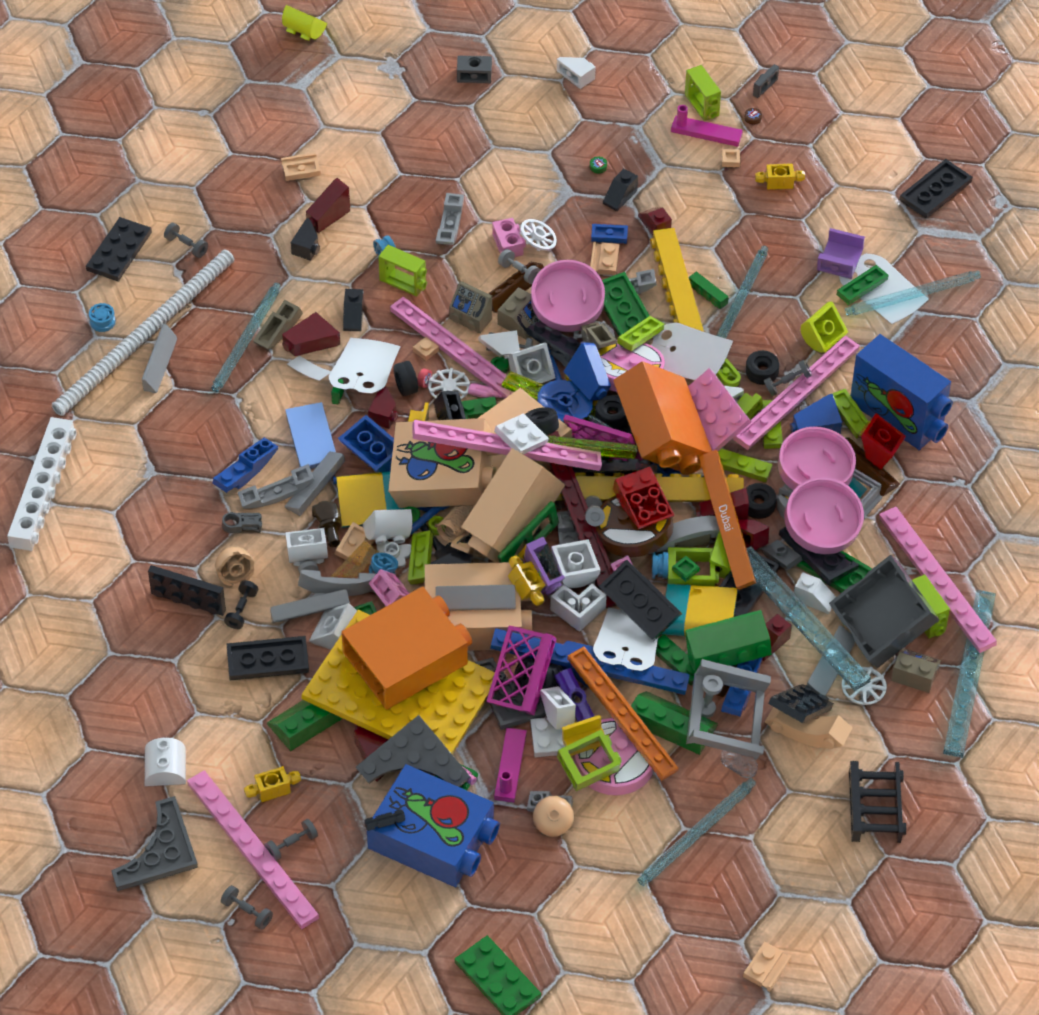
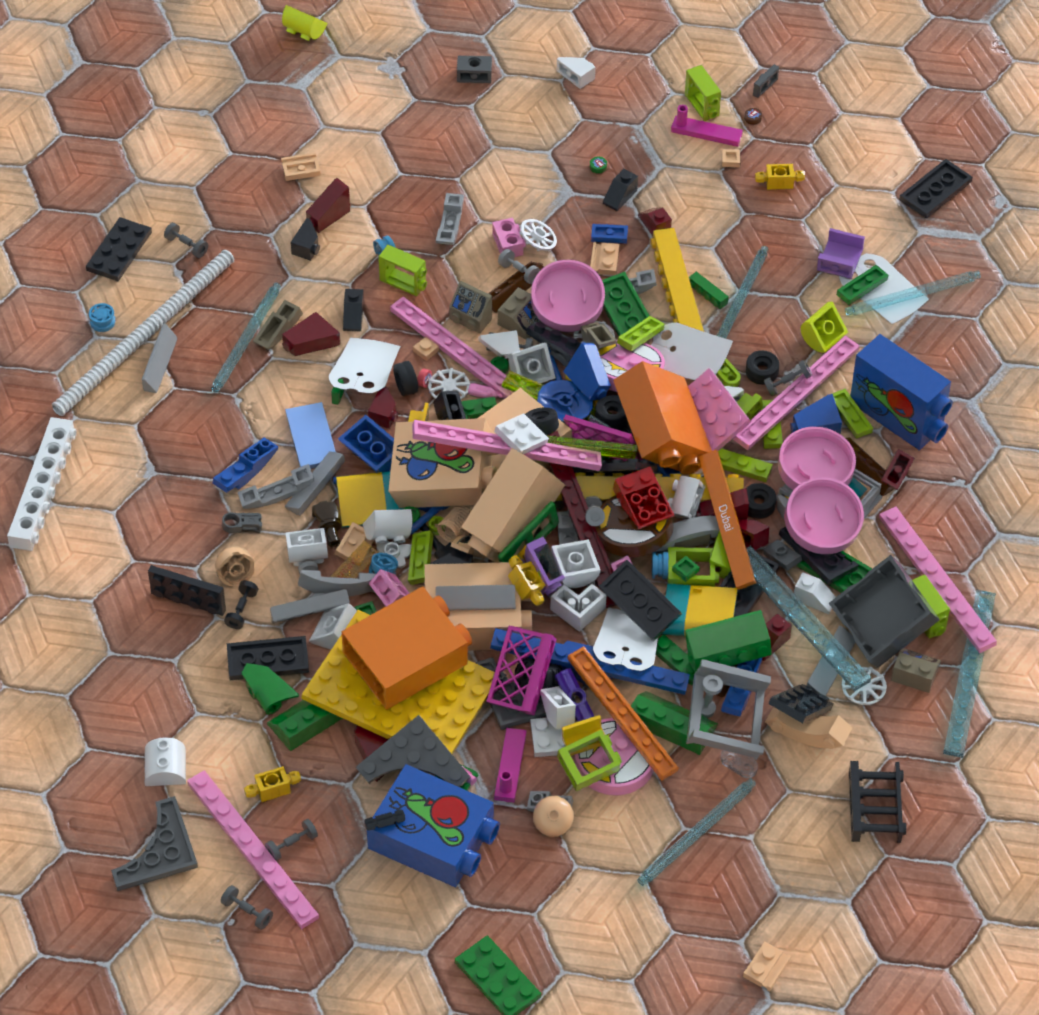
(267, 687): none -> green panel
(308, 368): white sticker -> none
(687, 497): none -> white brick
(880, 440): red slope -> none
(897, 469): none -> dark red slope

